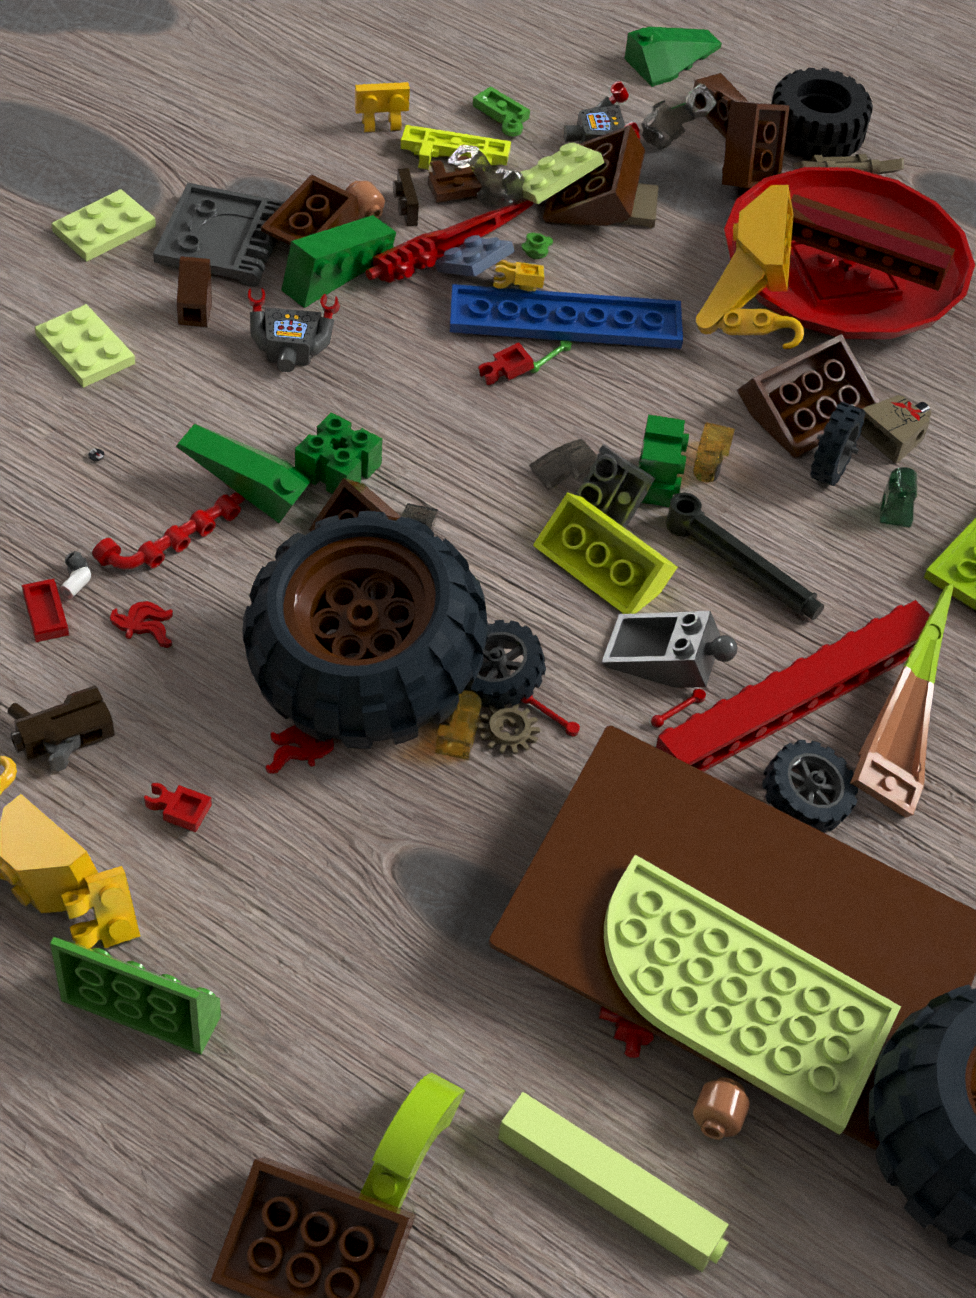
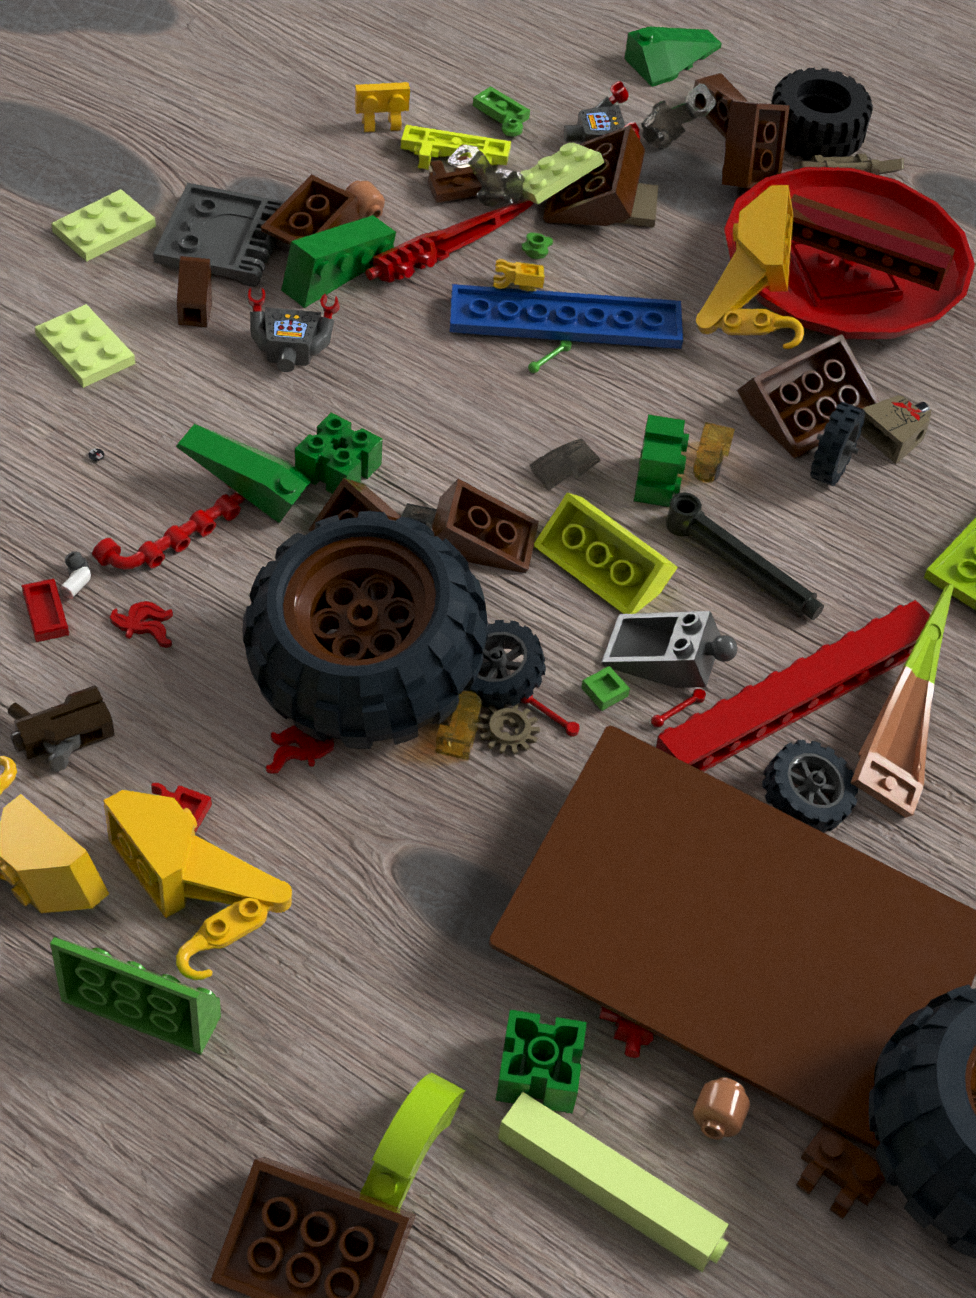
(112, 908): yellow plate -> none
(175, 864): none -> yellow slope
(407, 202): dark brown plate -> none
(474, 256): sand blue plate -> none
(485, 528): none -> reddish brown slope
(508, 362): red plate -> none
(541, 1060): none -> green brick
(605, 688): none -> bright green plate
(615, 486): flat silver slope -> none
(744, 995): yellowish green plate -> none
(843, 1164): none -> reddish brown plate
(899, 498): clear green leg -> none

